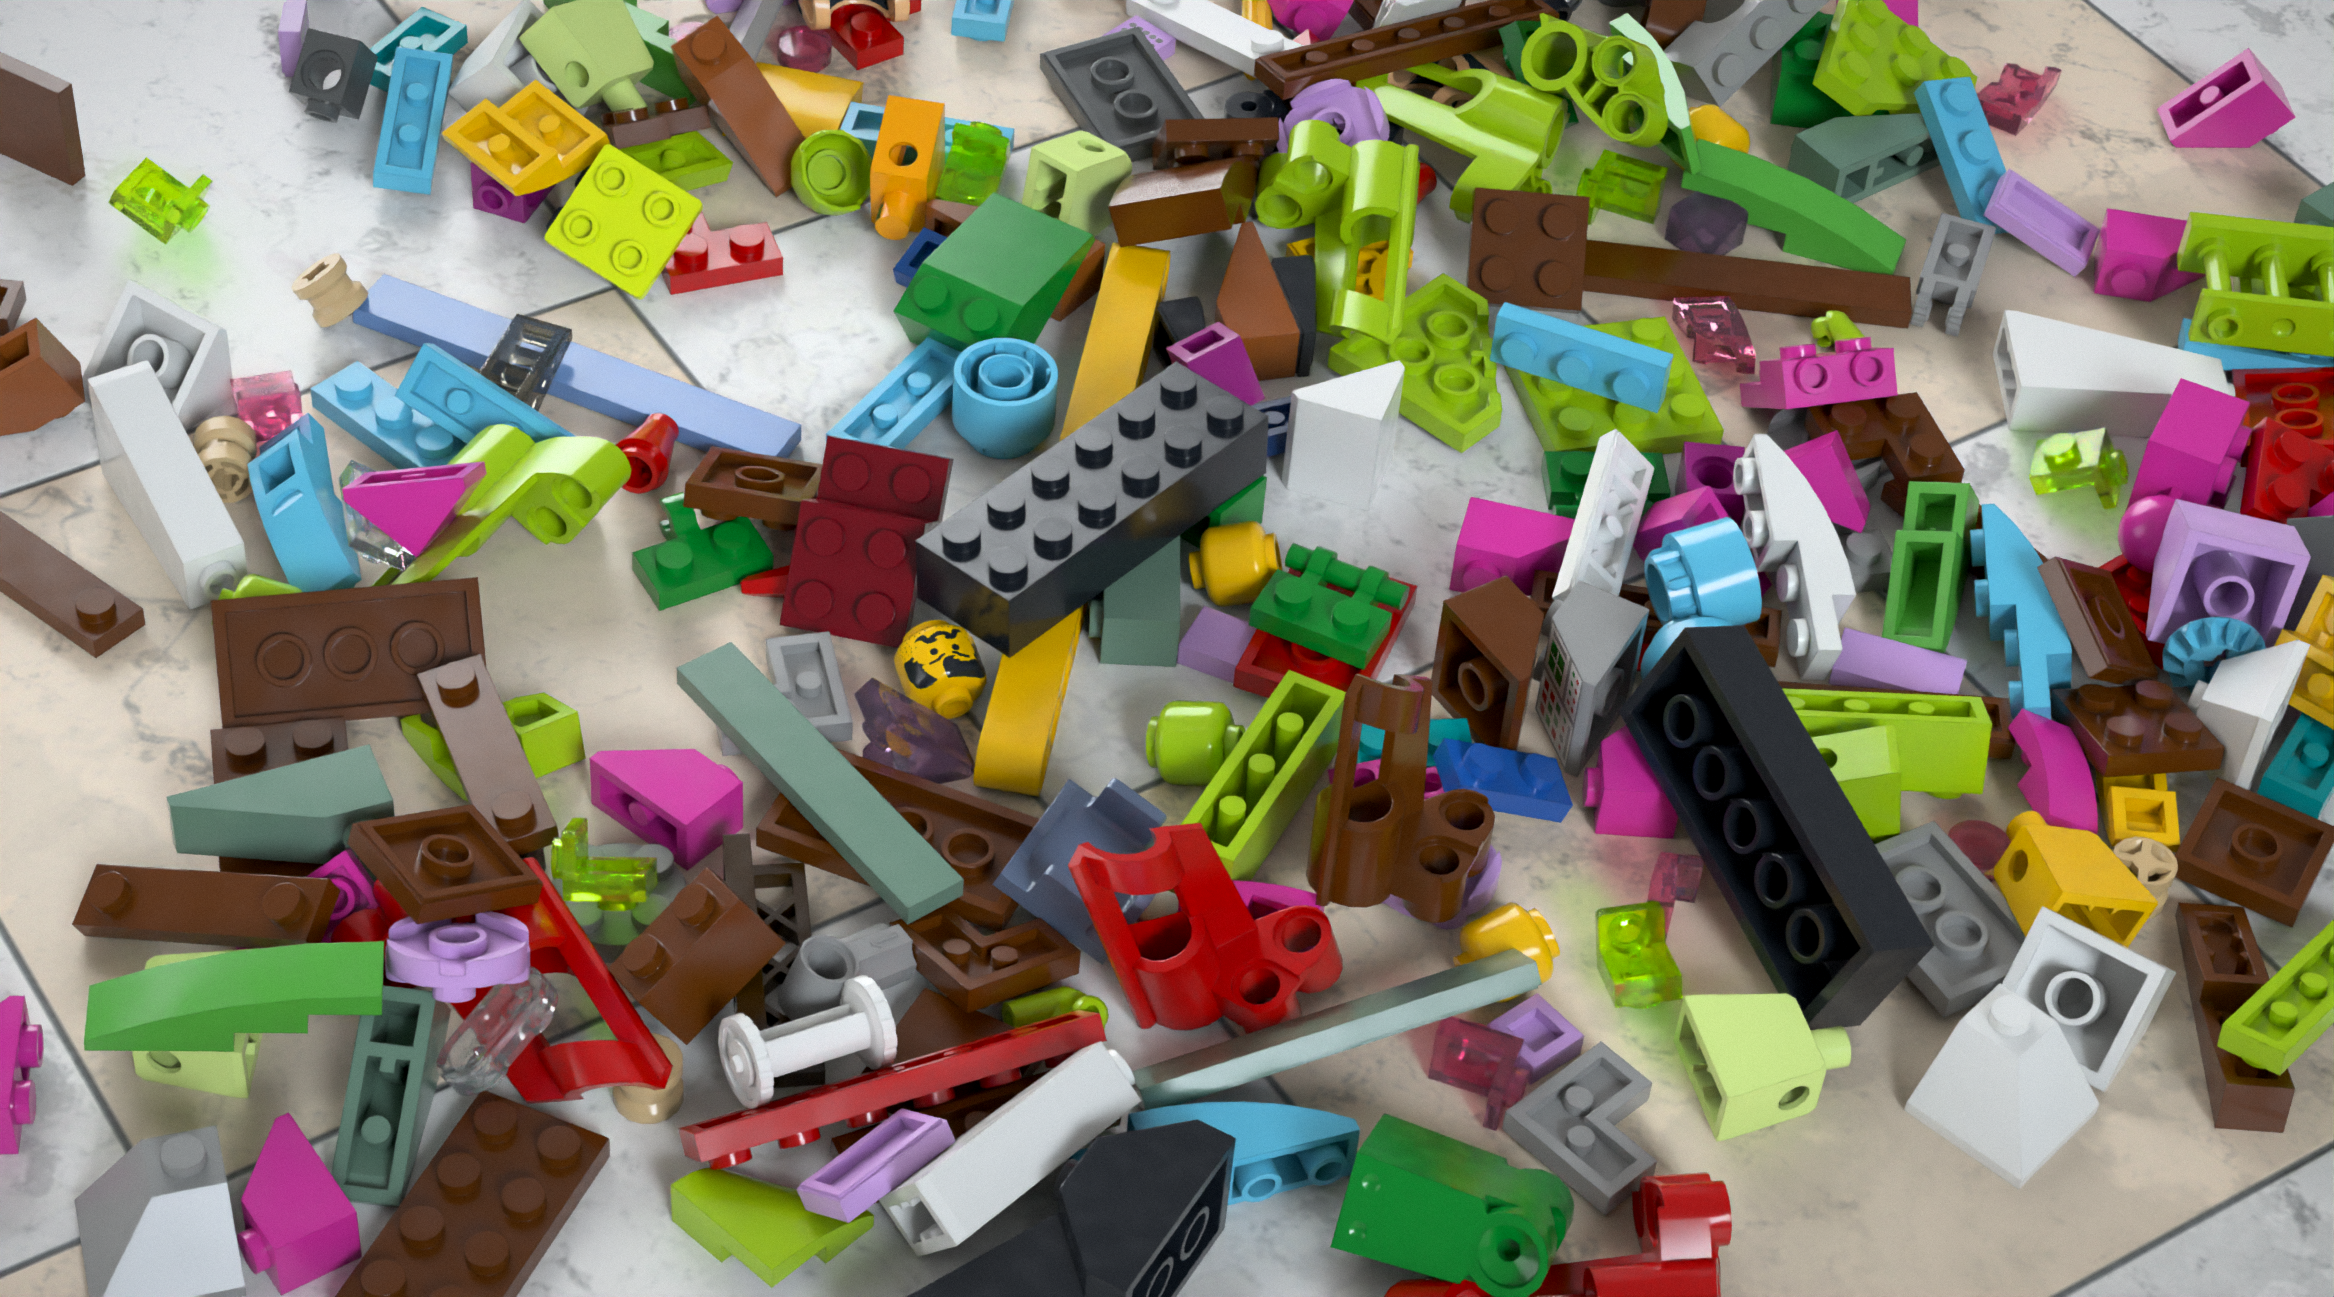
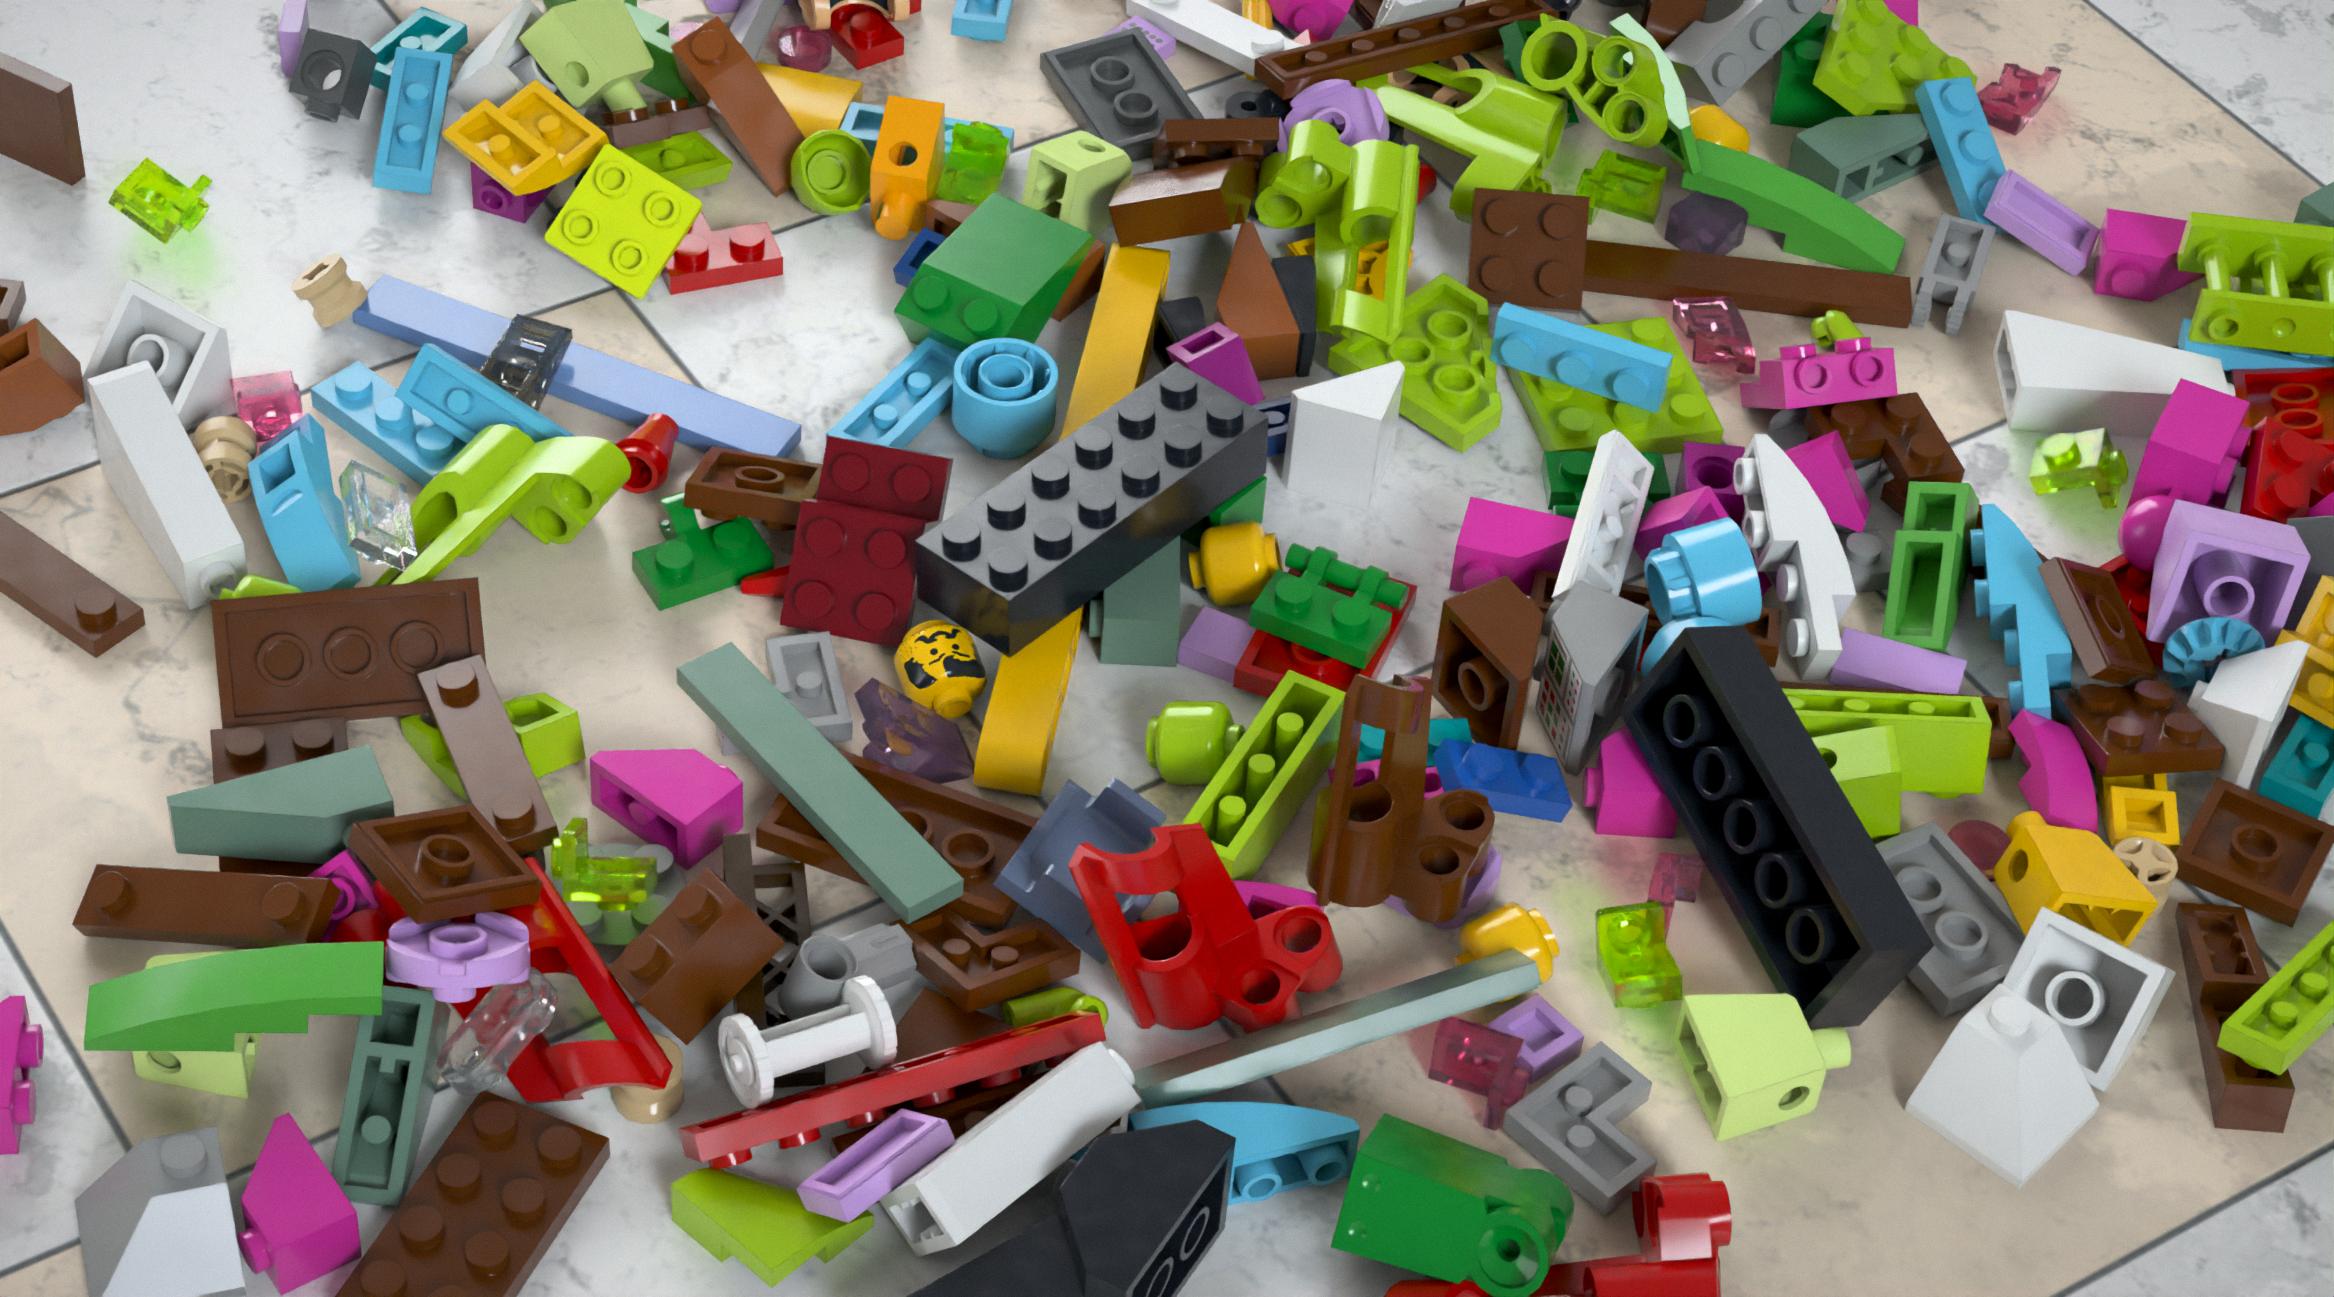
(414, 502): dark pink slope -> none
(2228, 107): dark pink slope -> none

